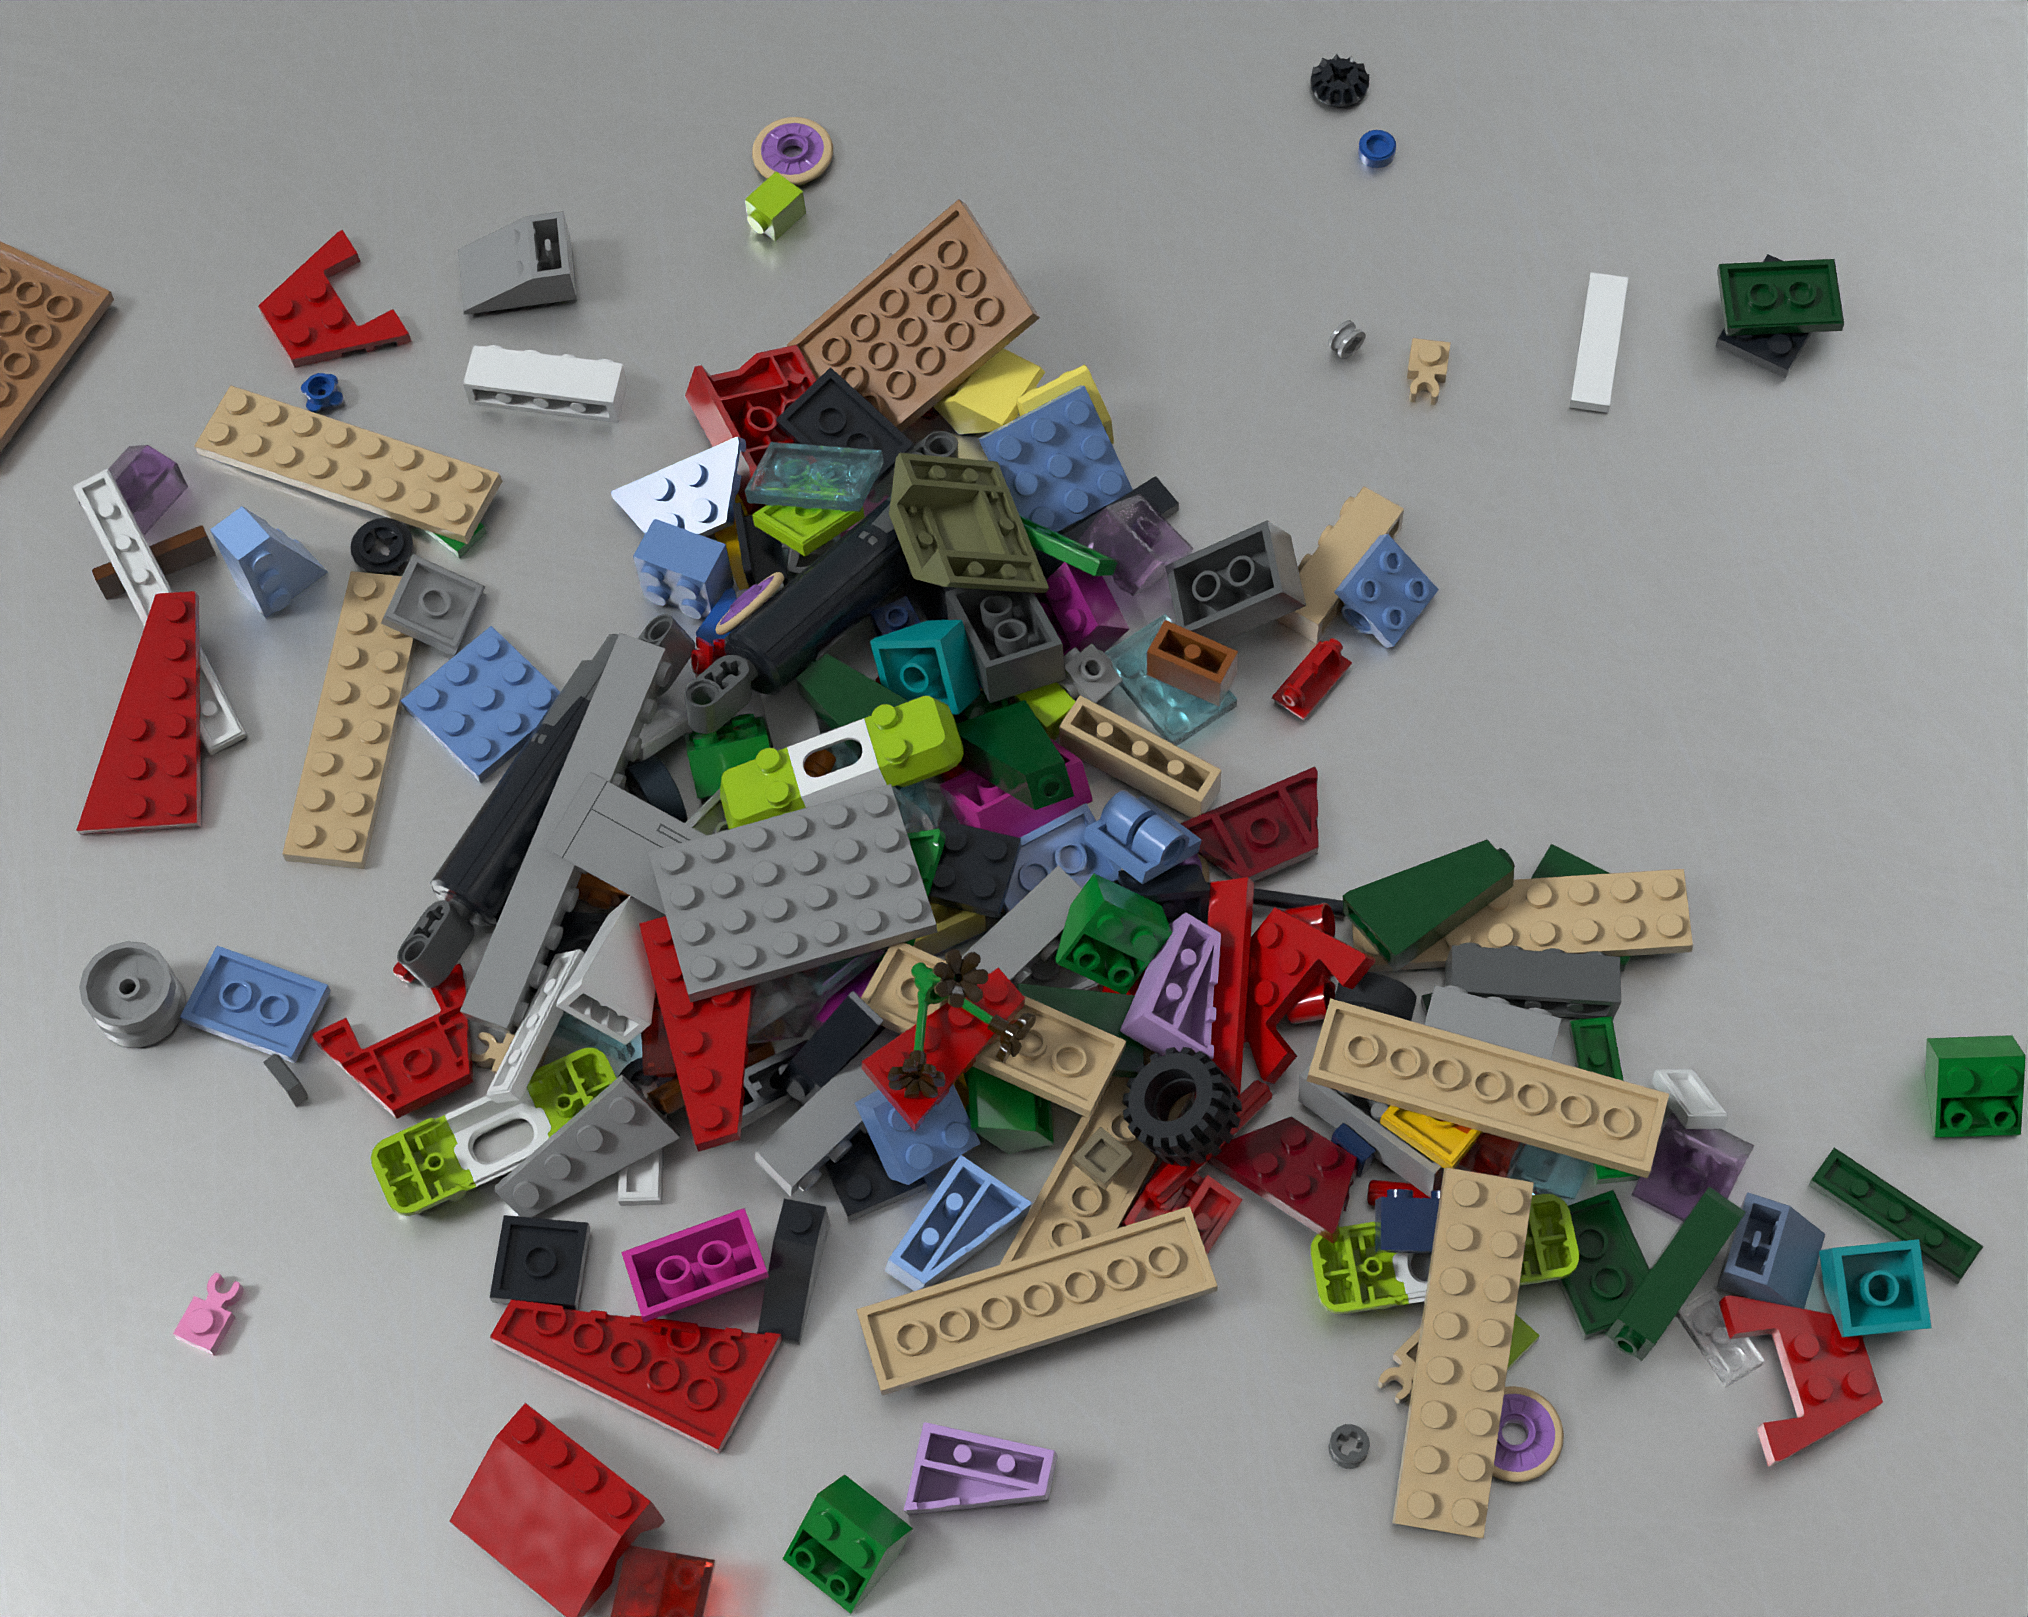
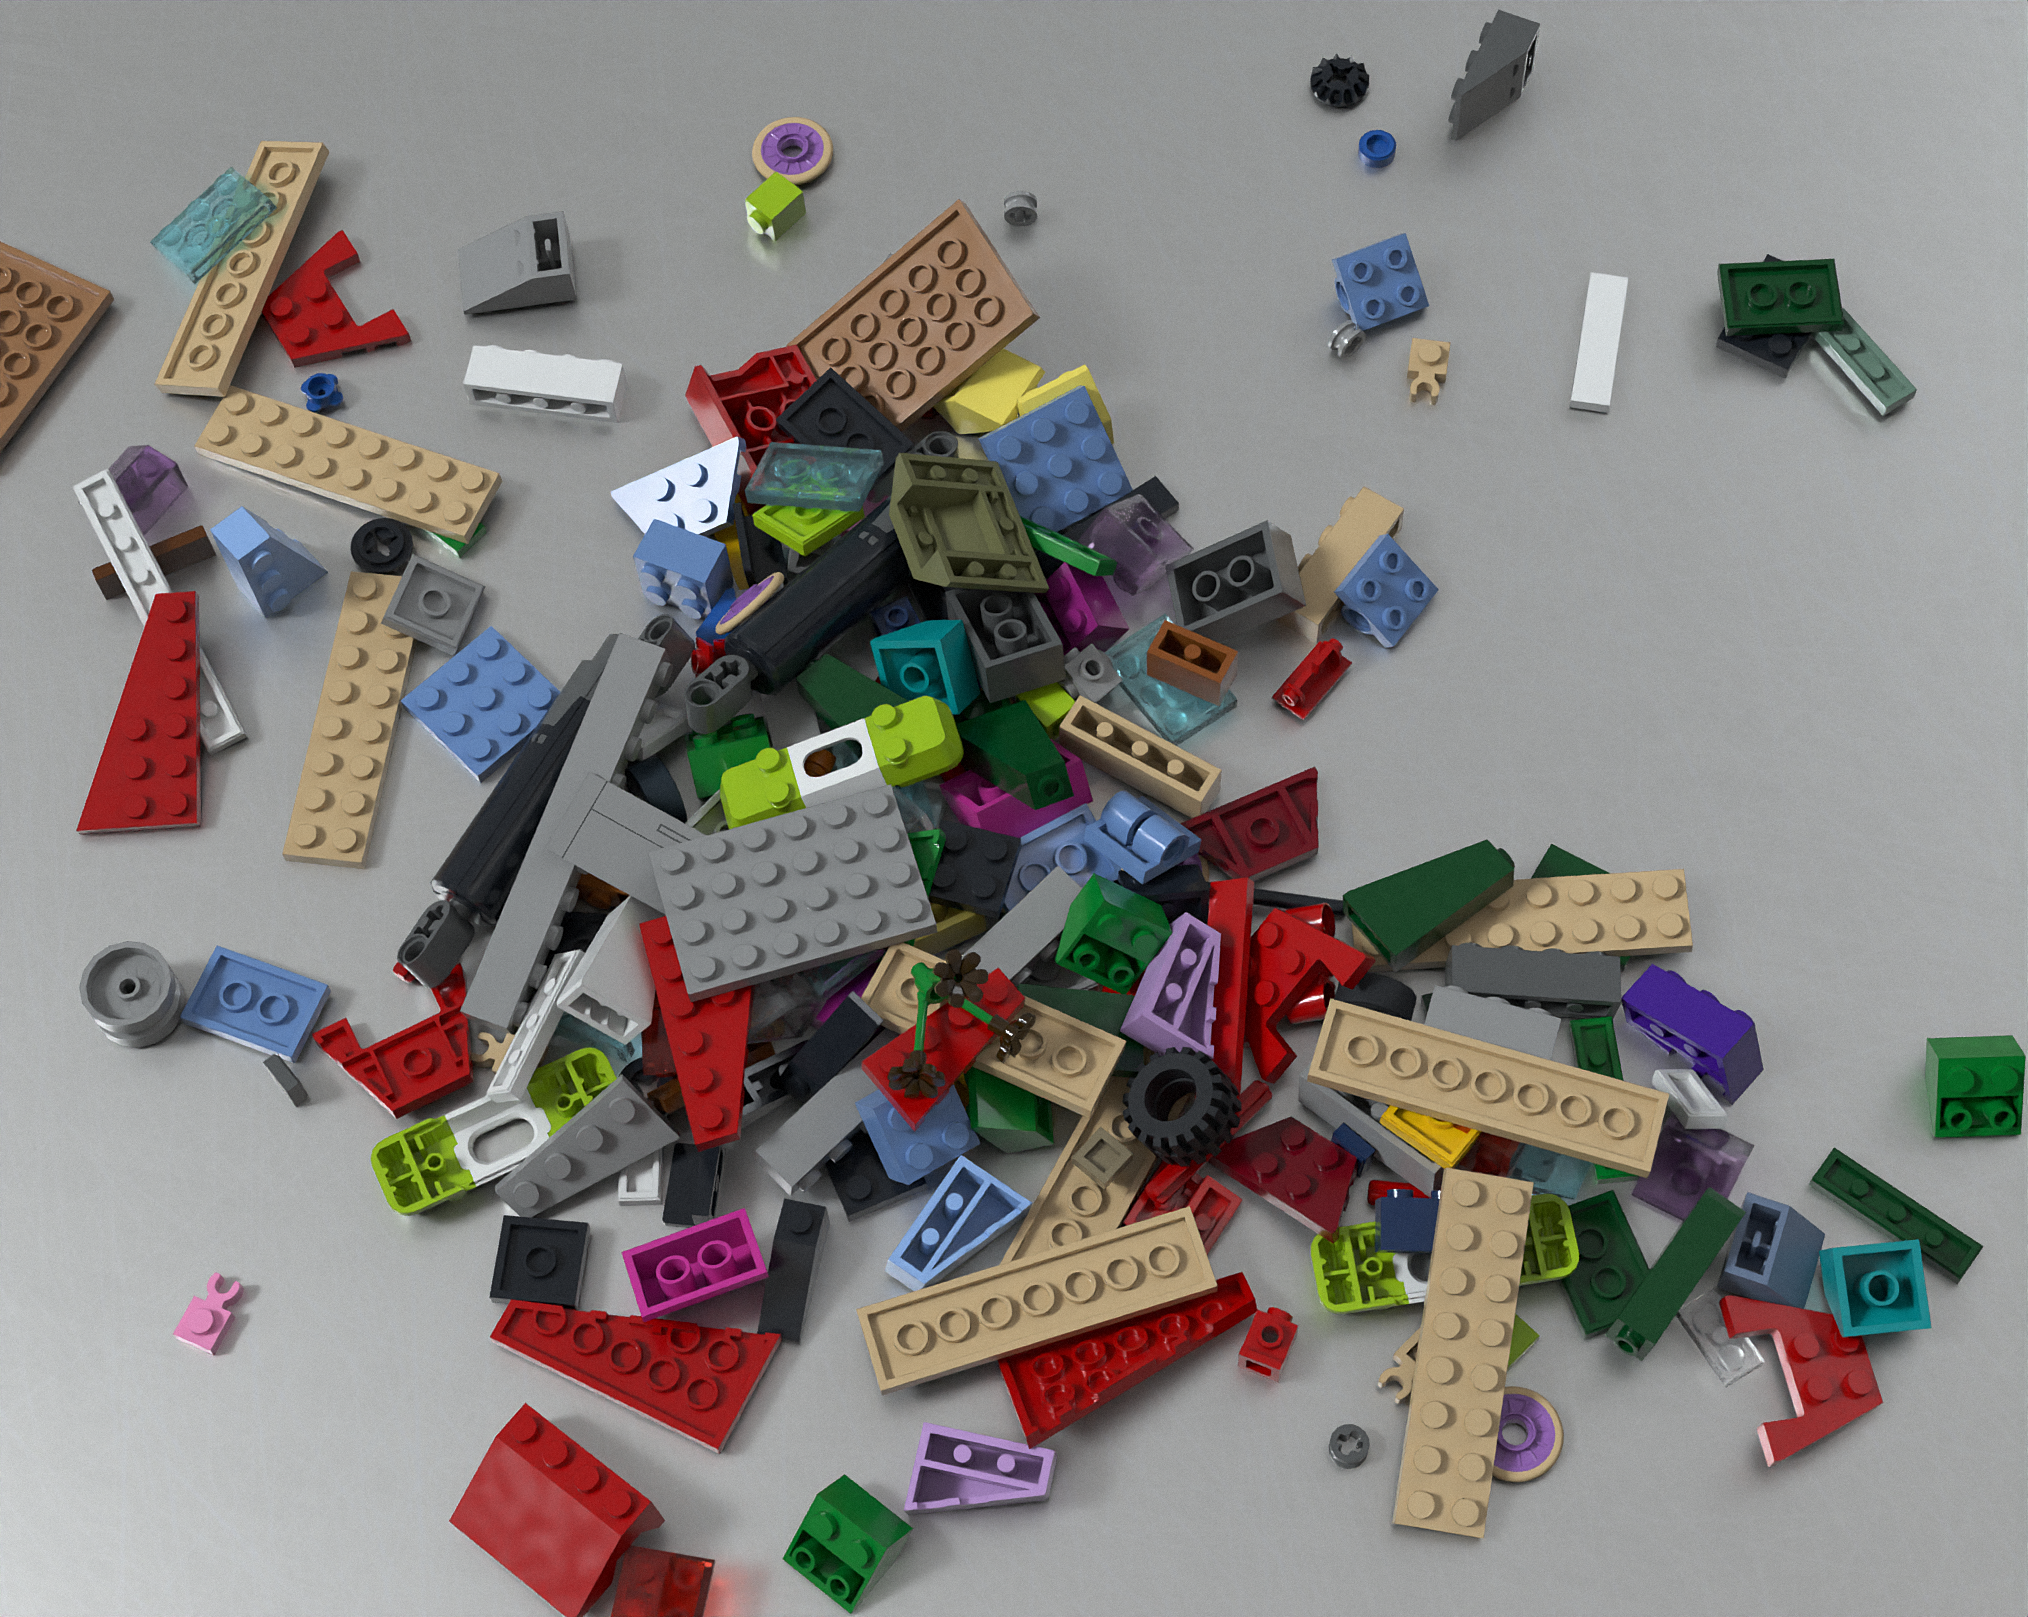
(213, 225): none -> clear light blue plate
(237, 287): none -> tan plate
(693, 1185): none -> black panel
(1020, 208): none -> light grey bush
(1083, 1372): none -> red wing
(1264, 1357): none -> red brick
(1379, 282): none -> medium blue plate
(1494, 72): none -> dark grey slope
(1697, 1027): none -> dark purple wedge
(1866, 365): none -> sand green plate

